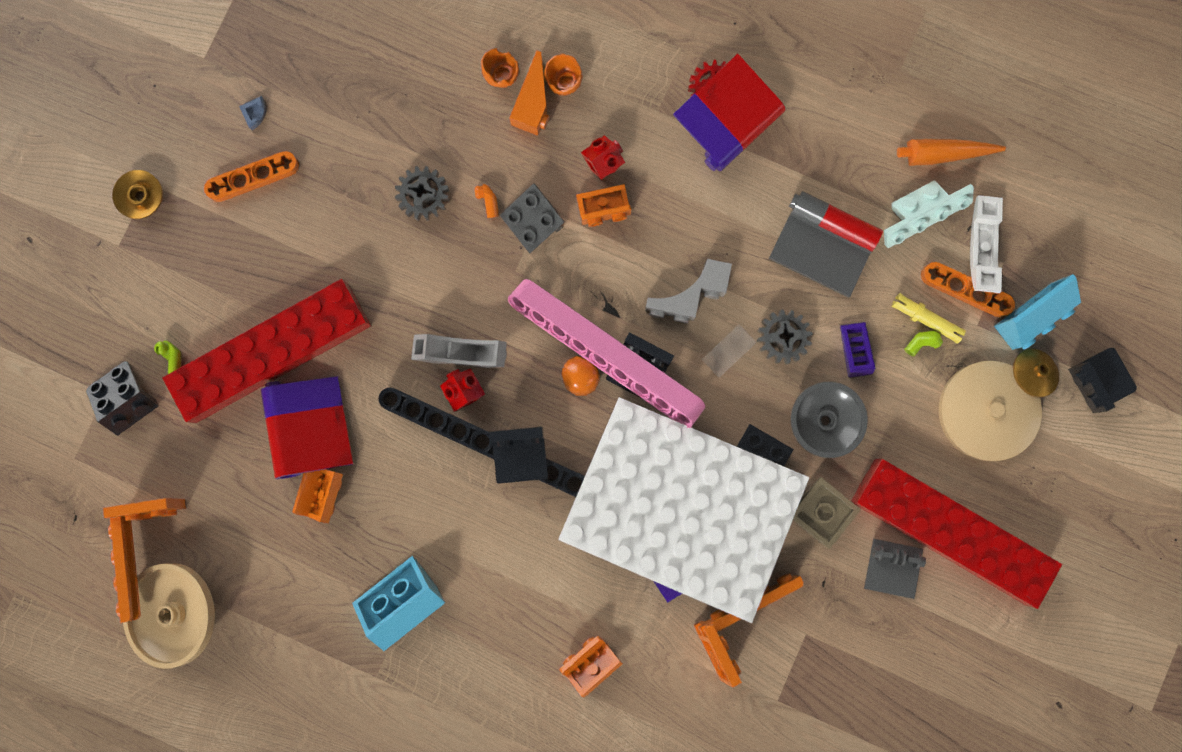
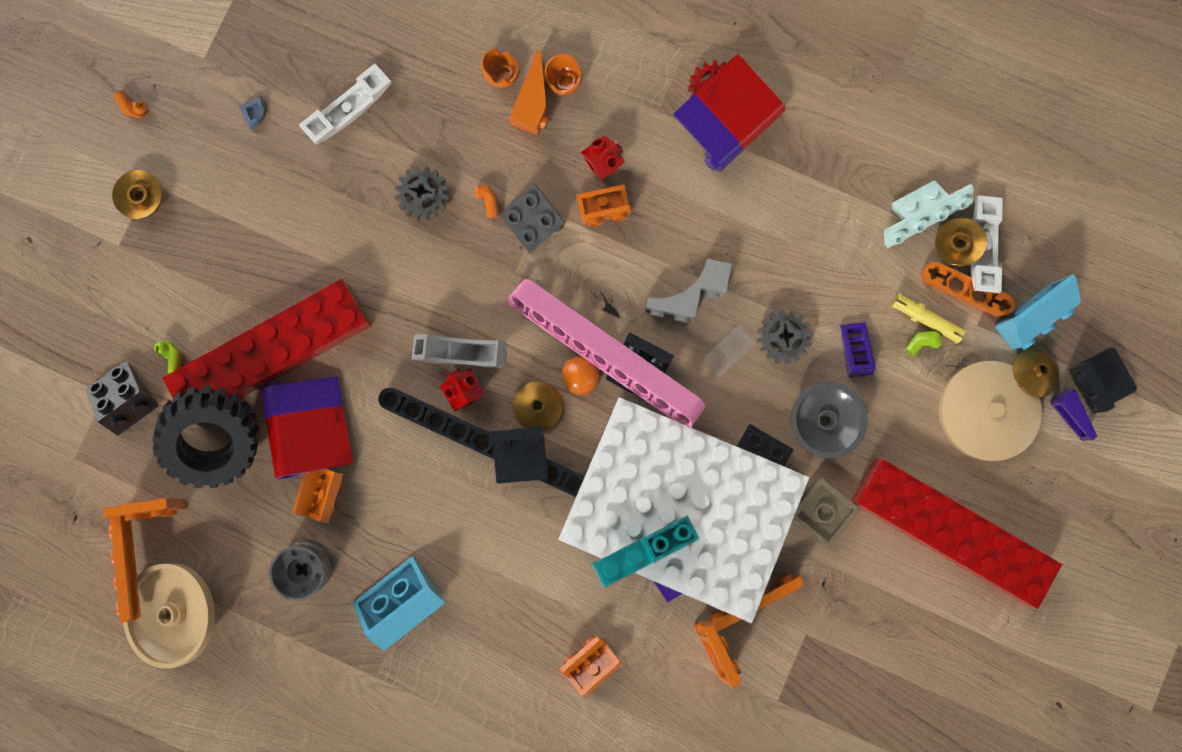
(130, 108): none -> orange arm
(205, 466): none -> black tyre
(253, 181): orange beam -> none
(288, 576): none -> flat silver wheel
(347, 107): none -> white slope
(551, 405): none -> pearl gold dish
(645, 551): none -> teal slope
(825, 243): dark grey door -> none
(894, 568): dark grey hinge -> none
(944, 150): orange piece -> none
(963, 231): none -> pearl gold dish
(1074, 414): none -> dark purple slope

